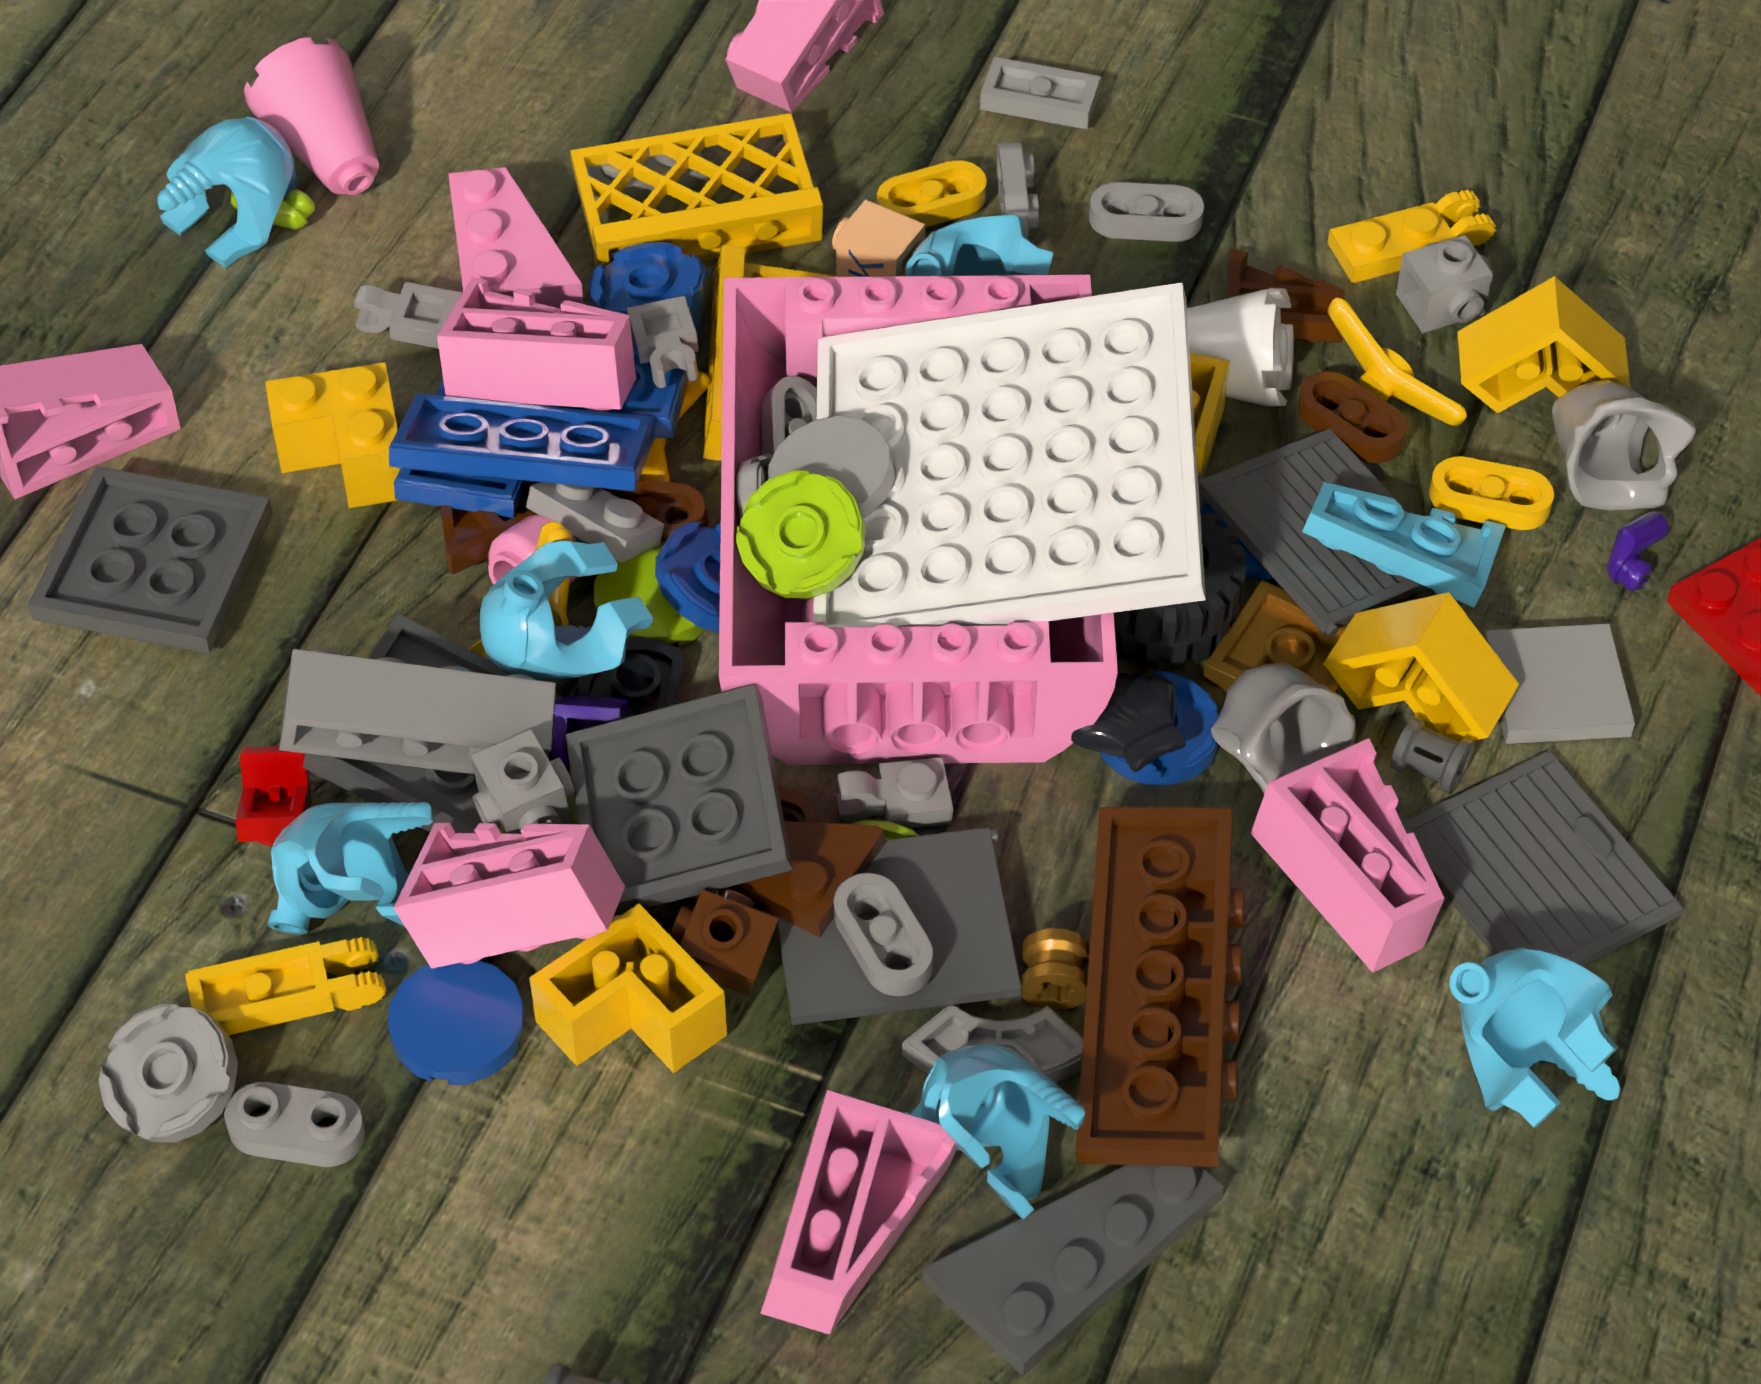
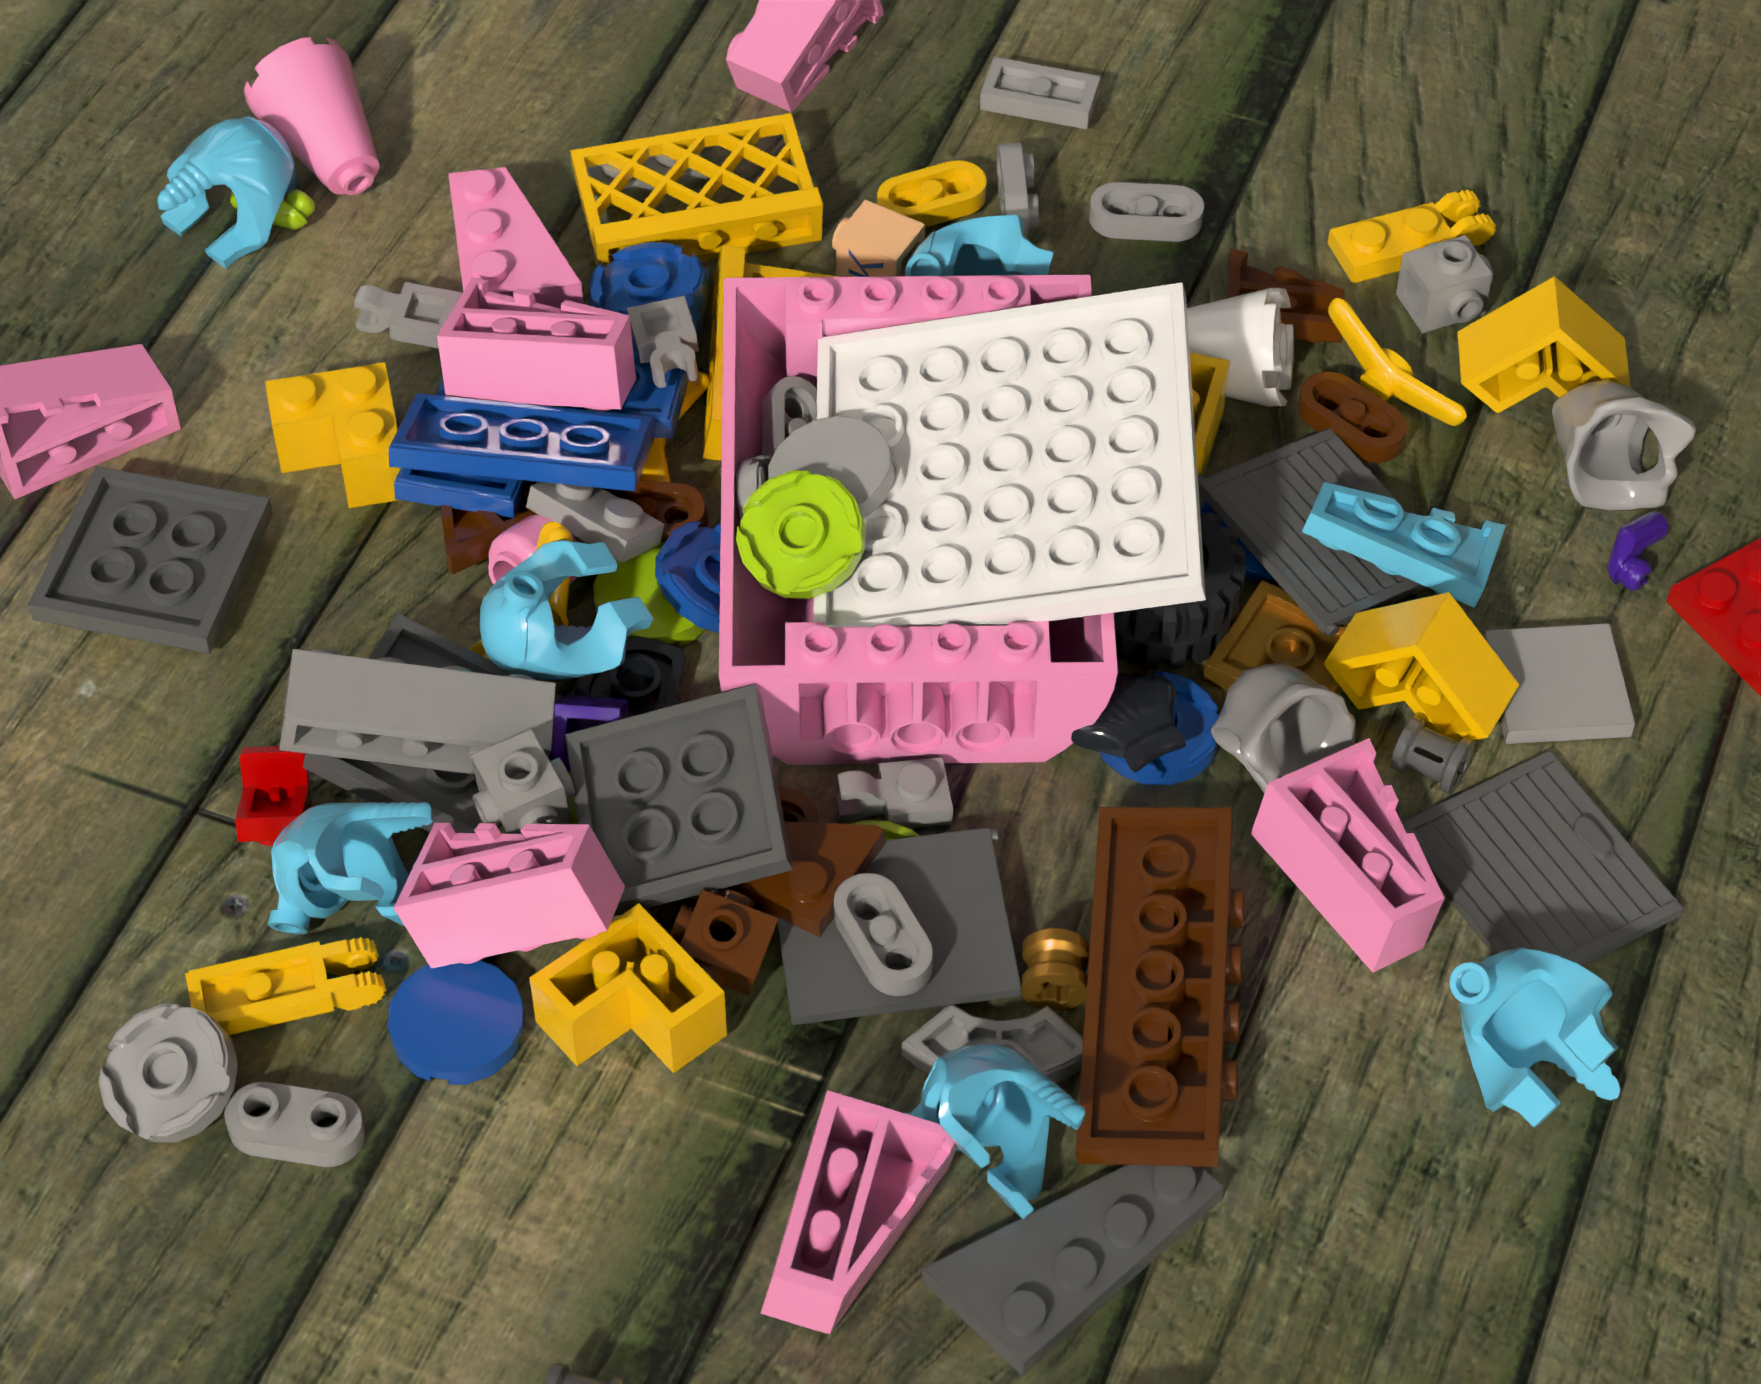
(1491, 492): yellow plate -> none

